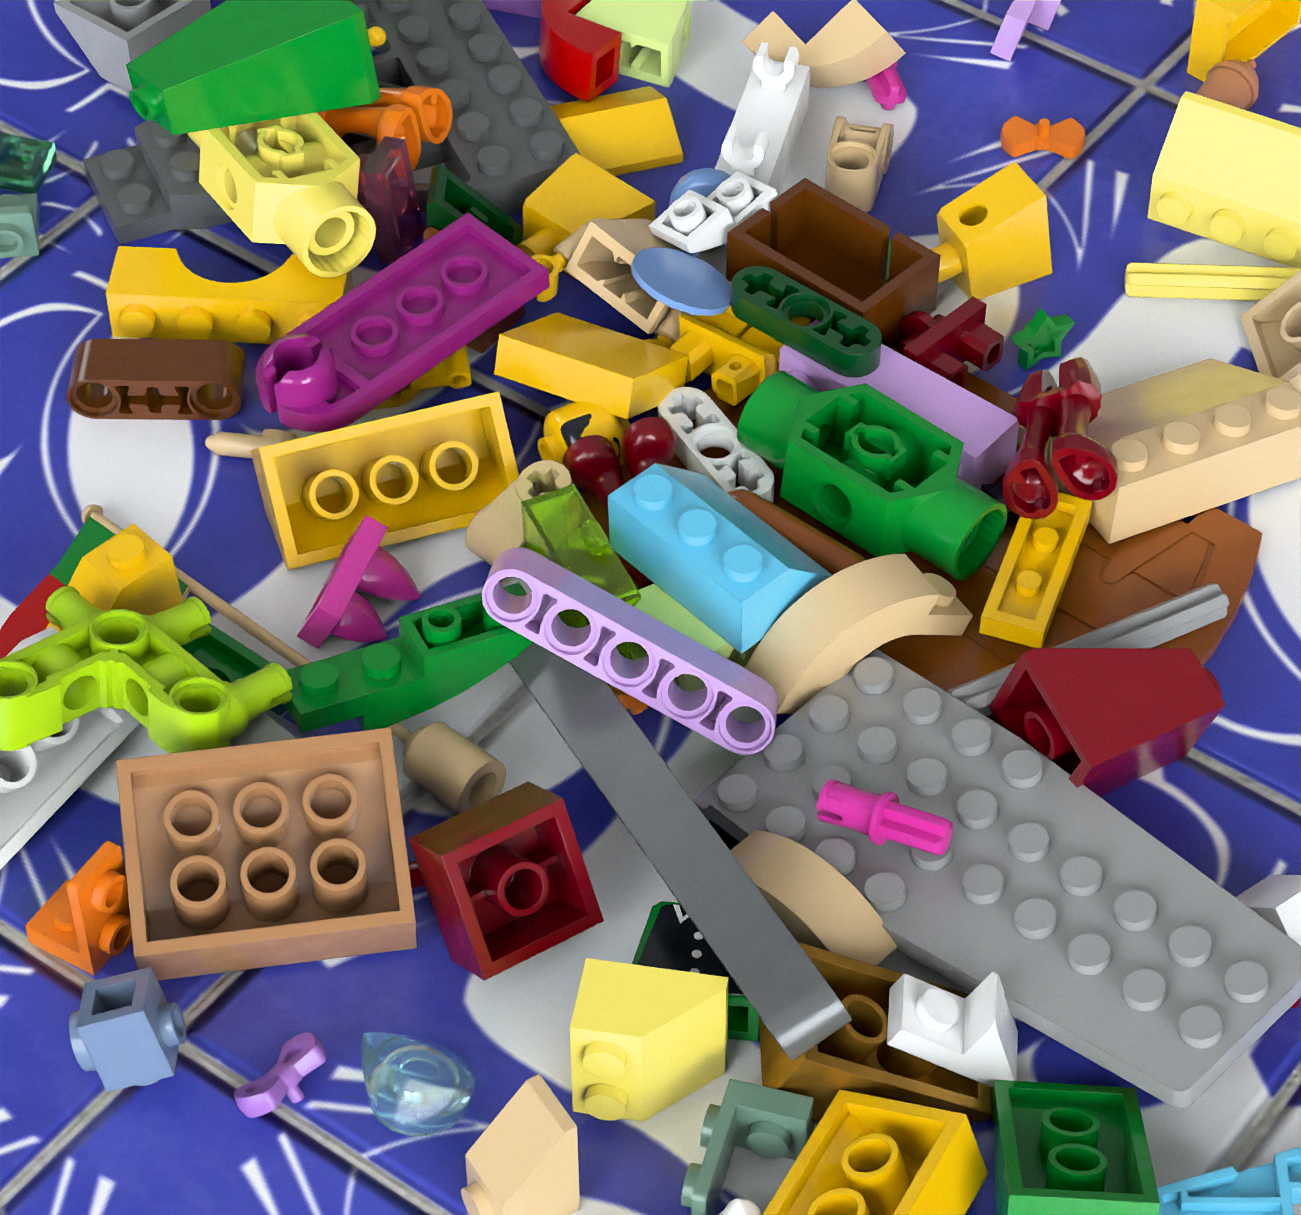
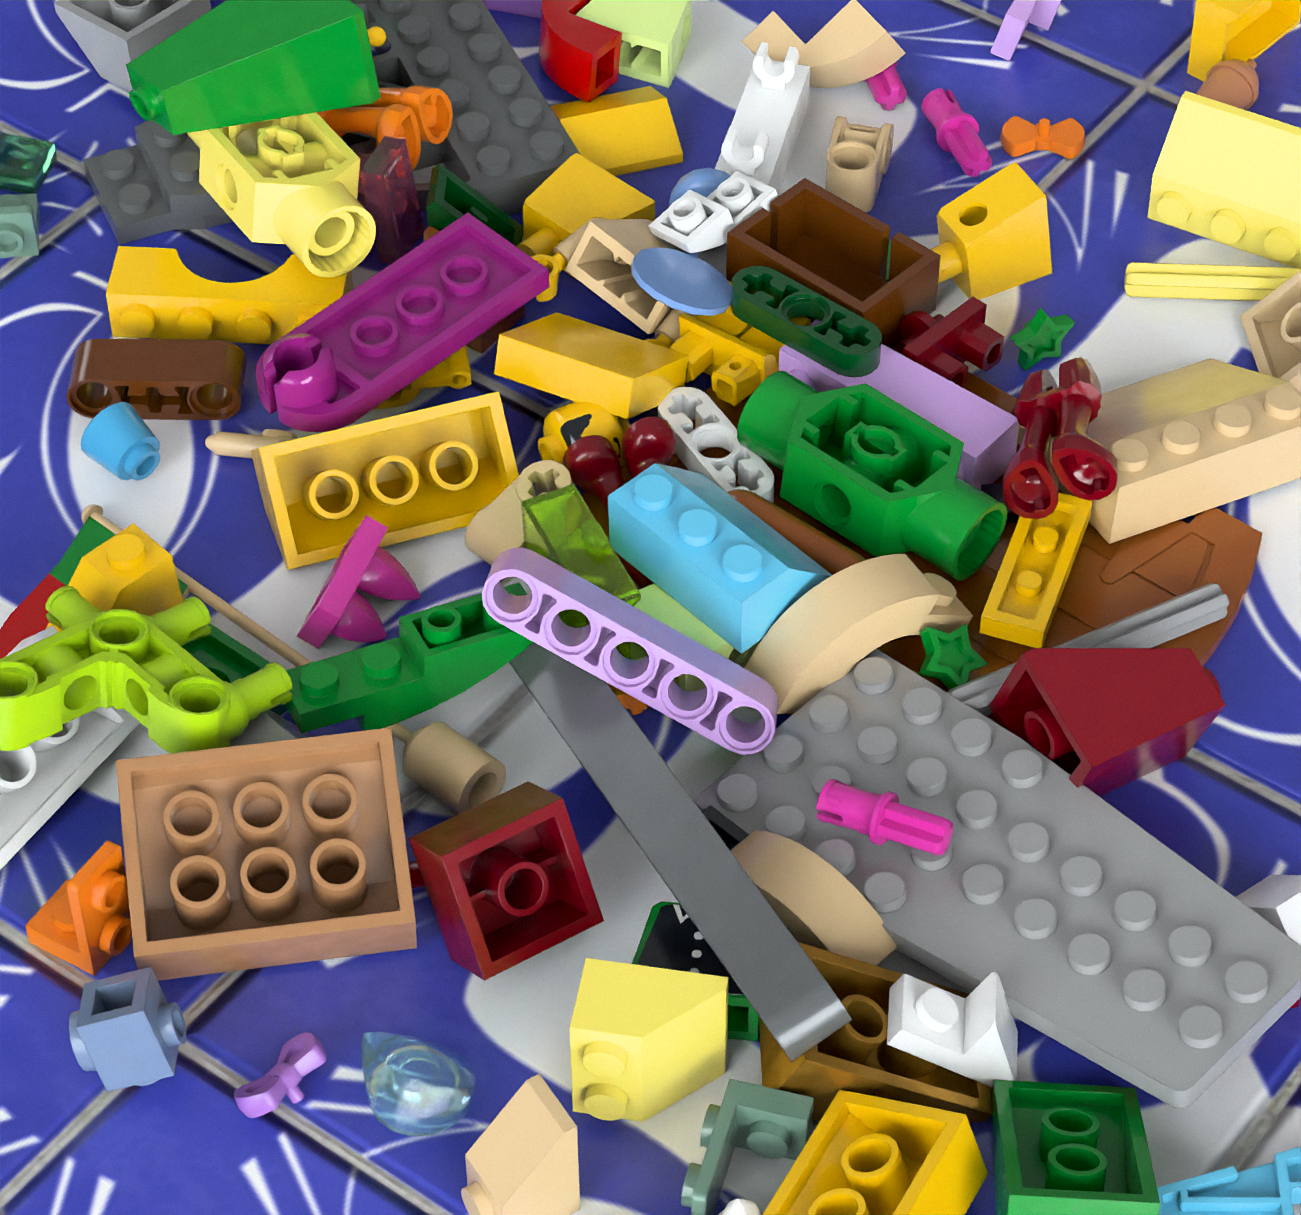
(121, 442): none -> dark azure hat
(949, 656): none -> green piece
(956, 131): none -> dark pink axle

